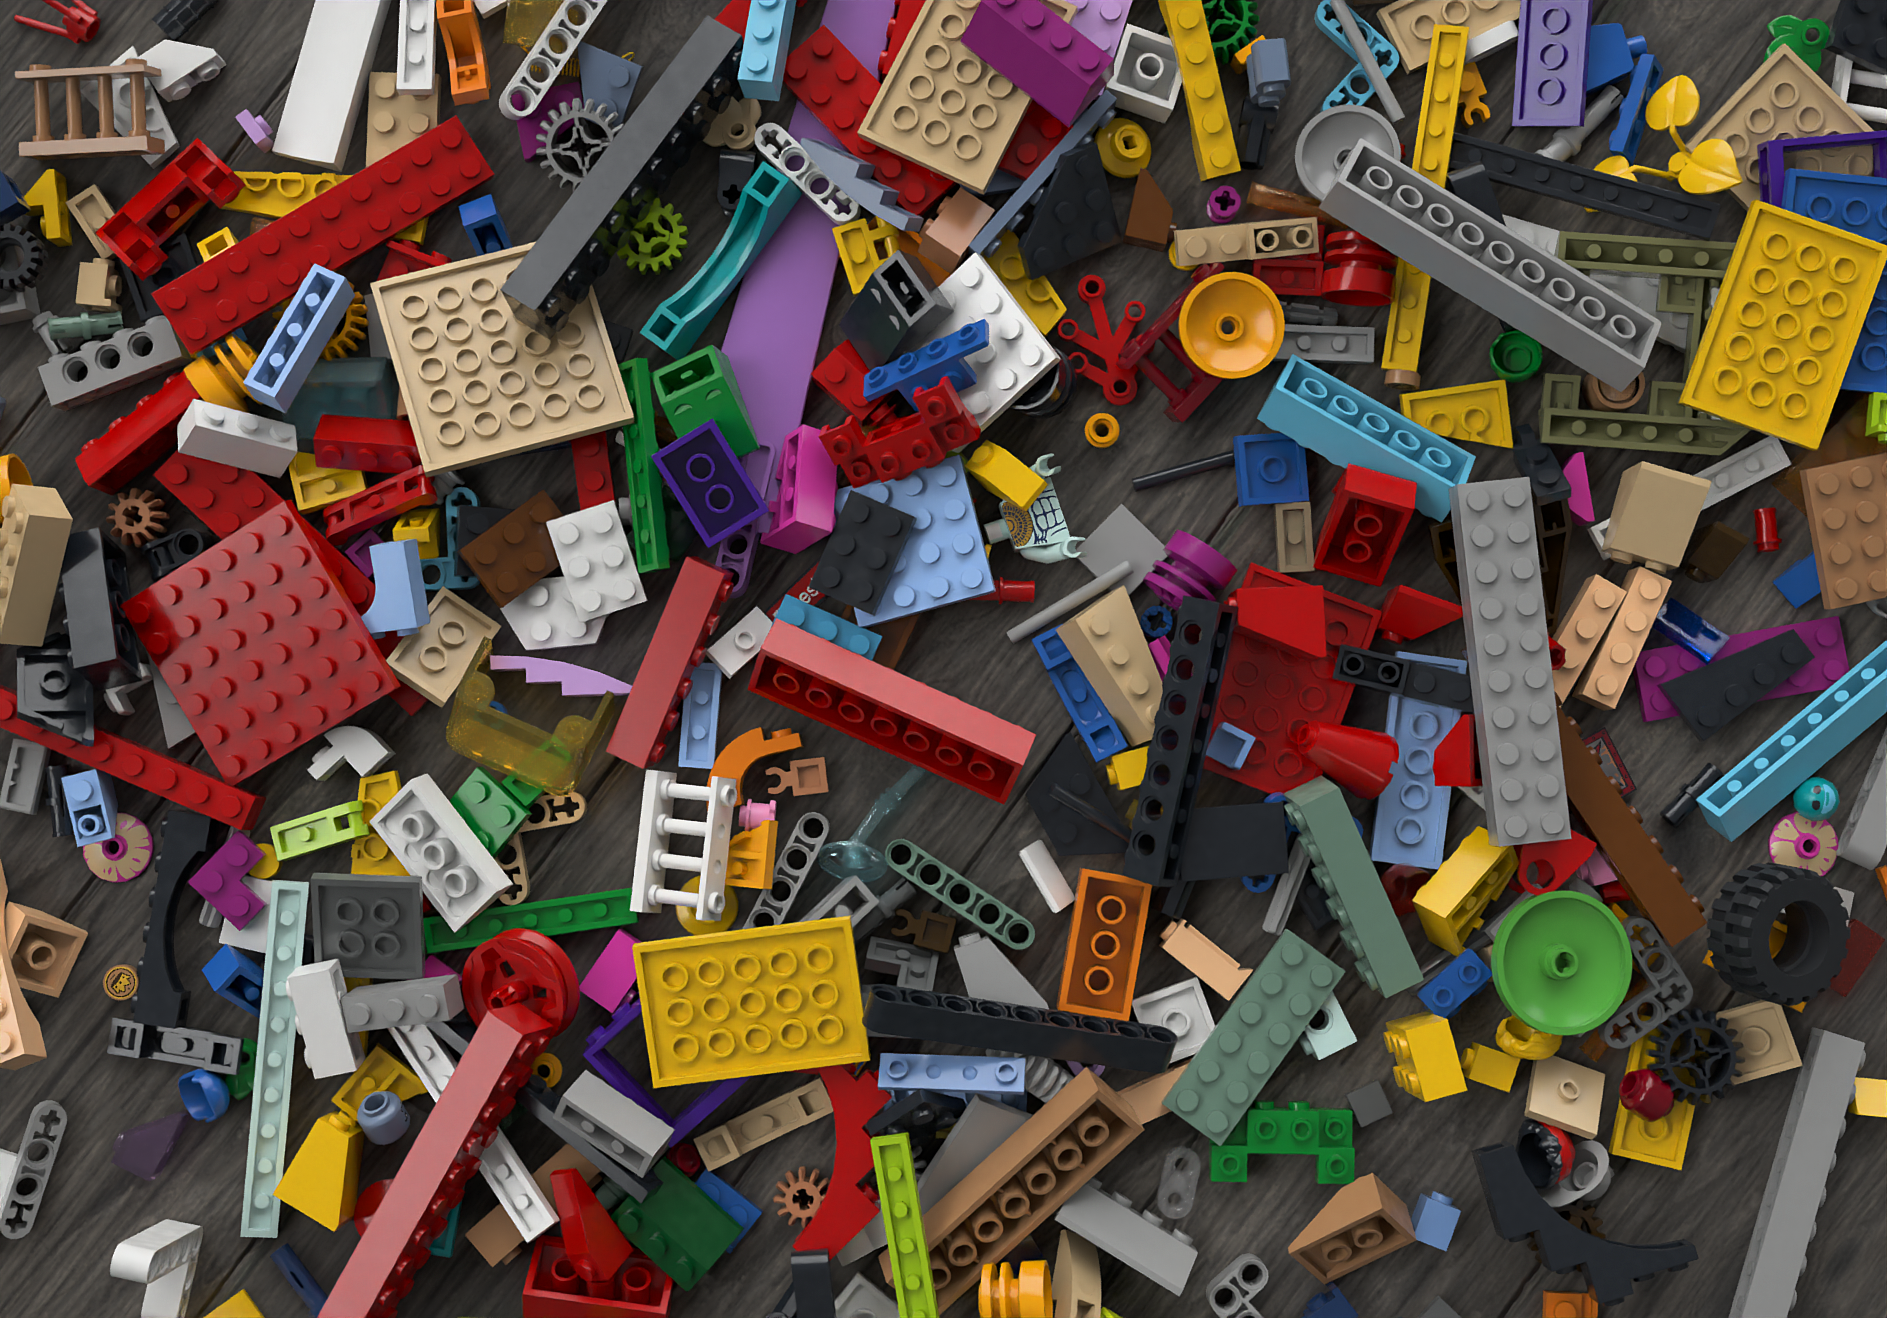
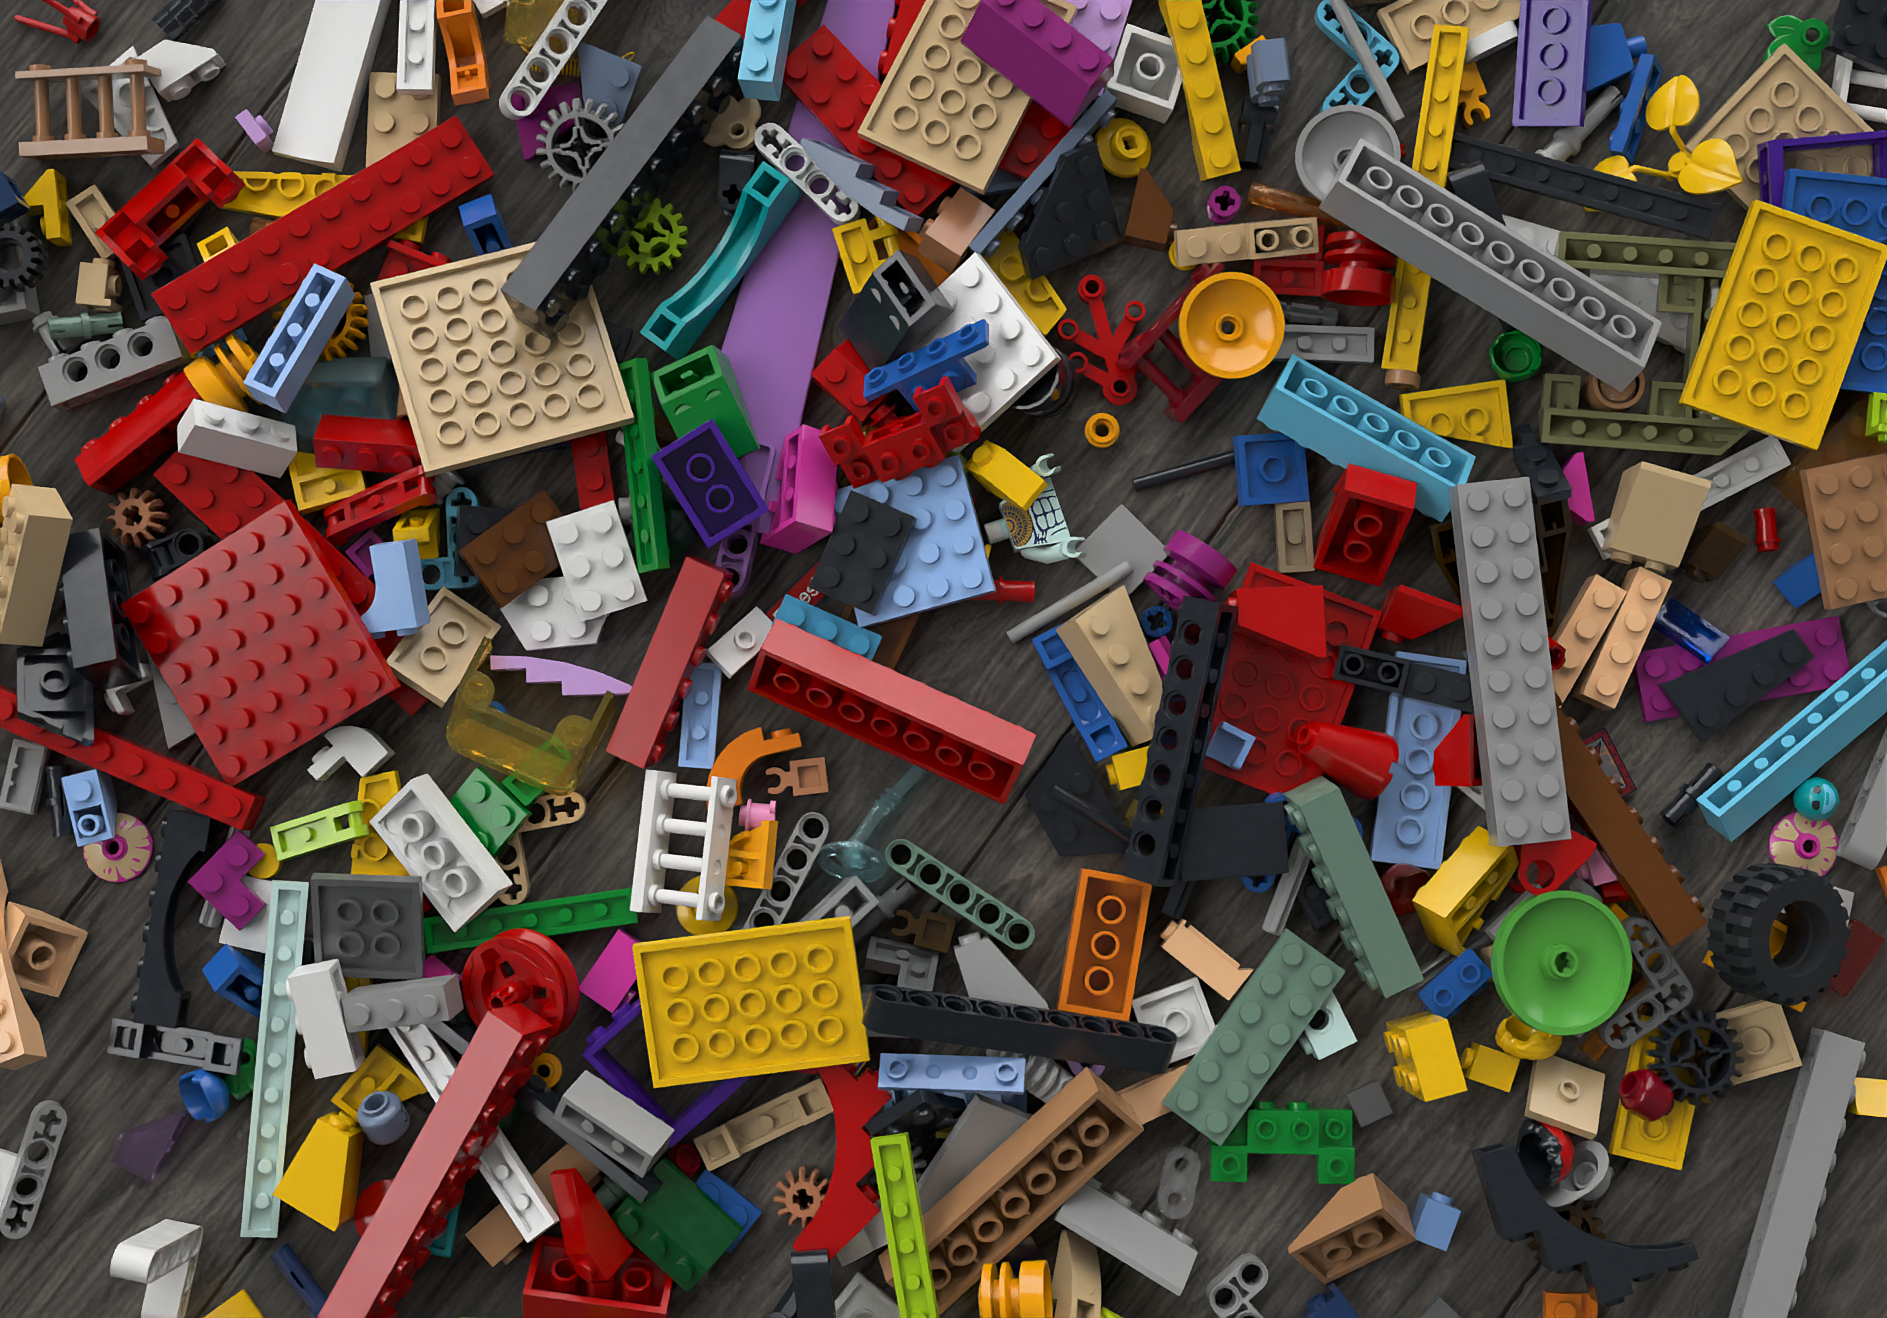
(121, 982): tile -> none
(1047, 876): white slope -> none

